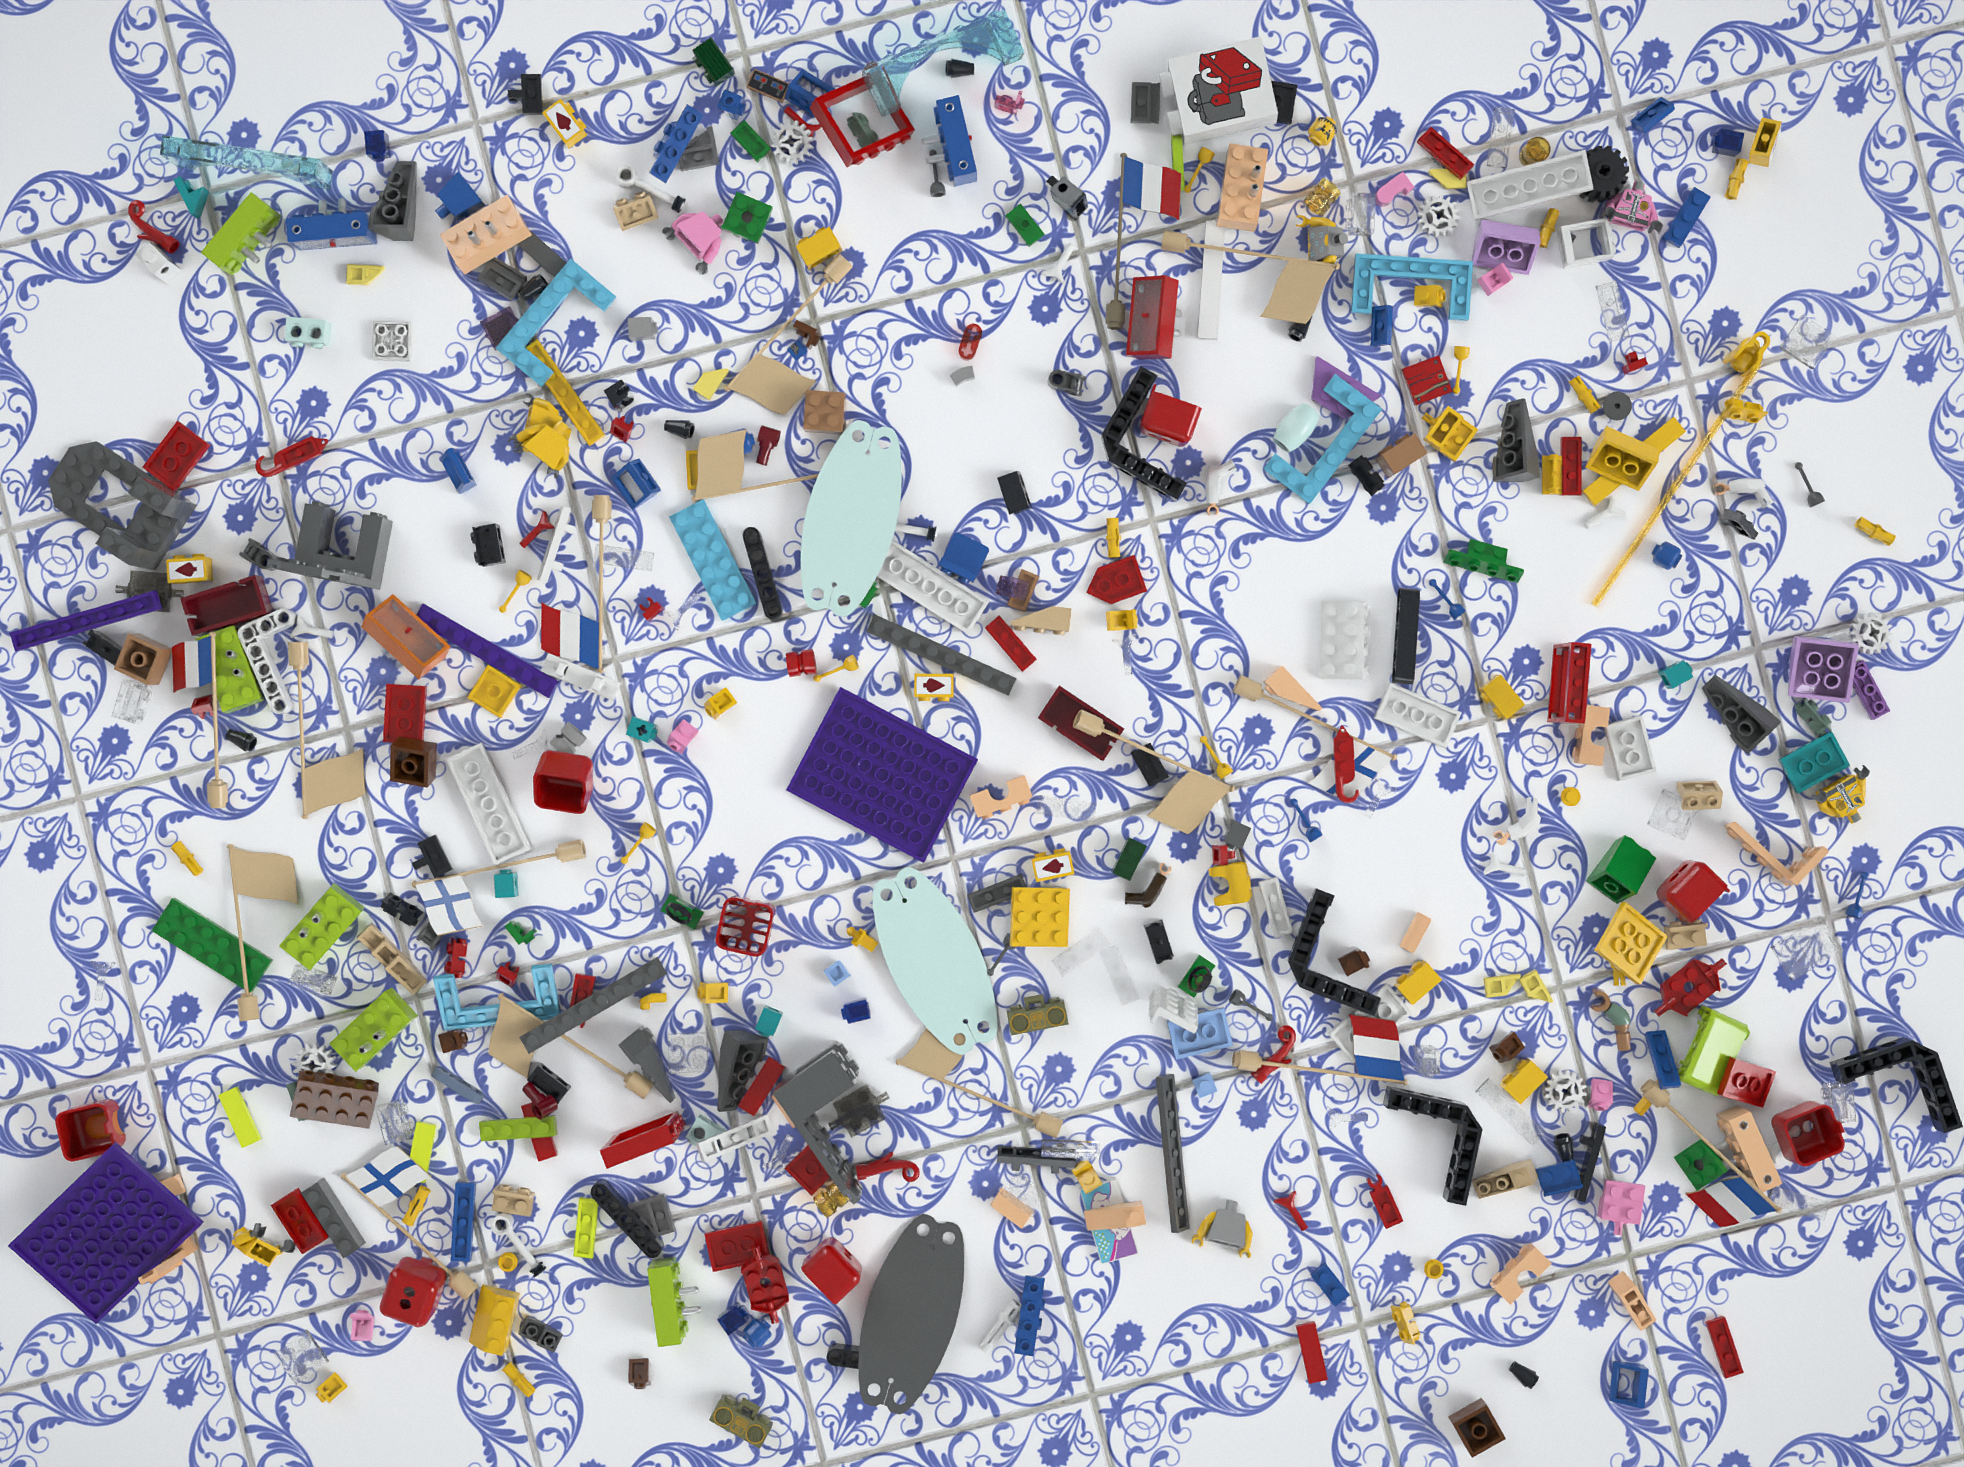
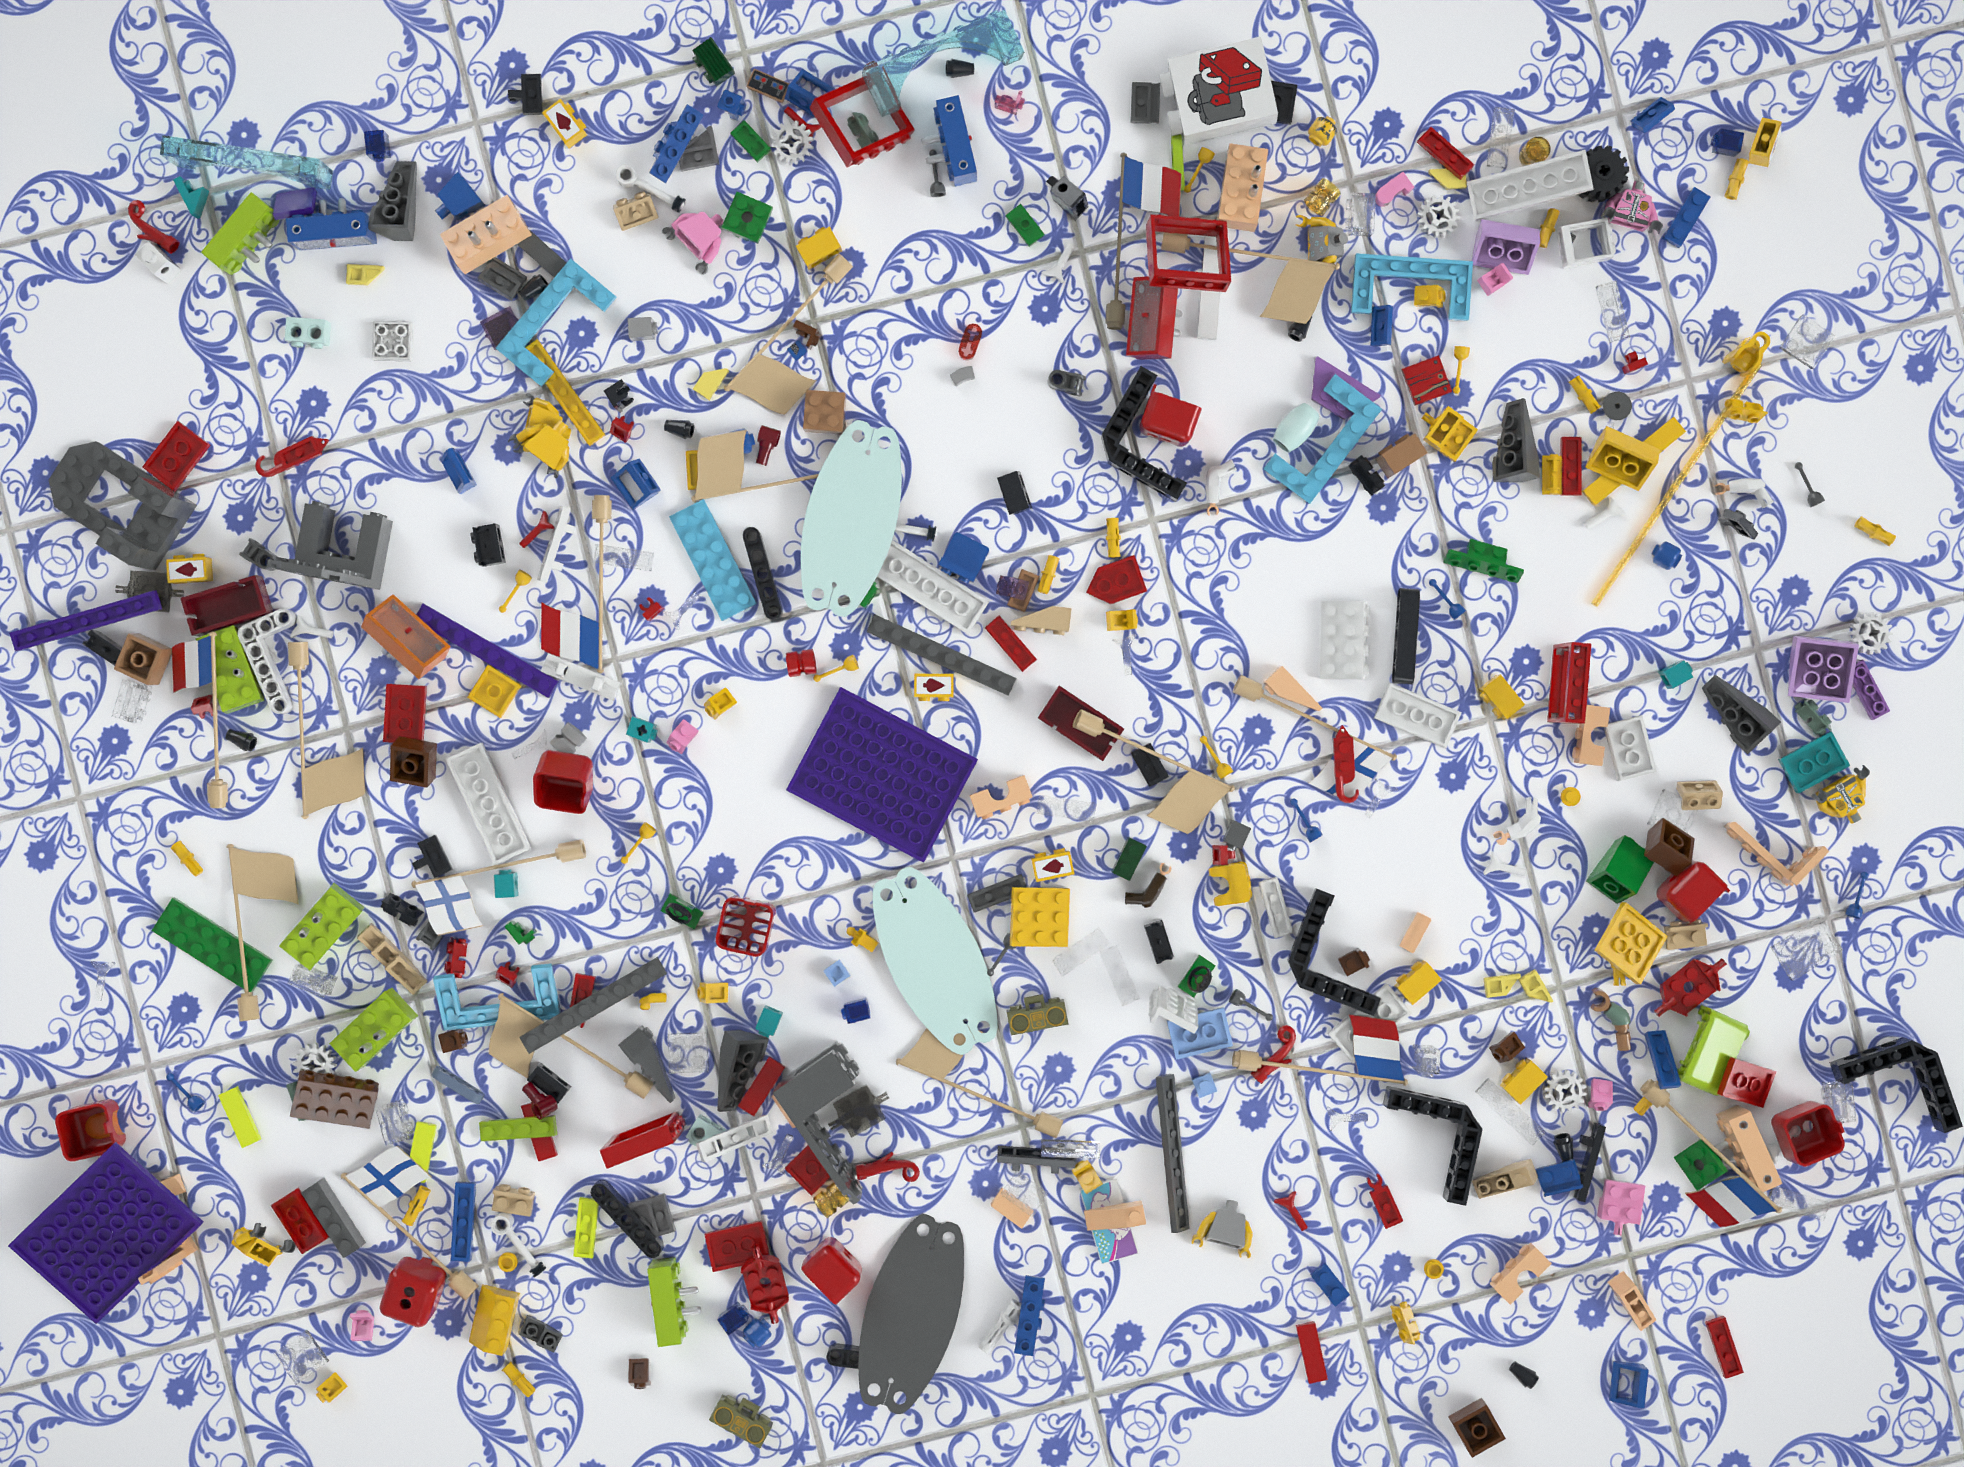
(194, 1102): none -> blue hinge
(295, 203): none -> dark purple tile
(1048, 574): none -> yellow axle
(1189, 279): none -> red window
(1669, 847): none -> reddish brown brick

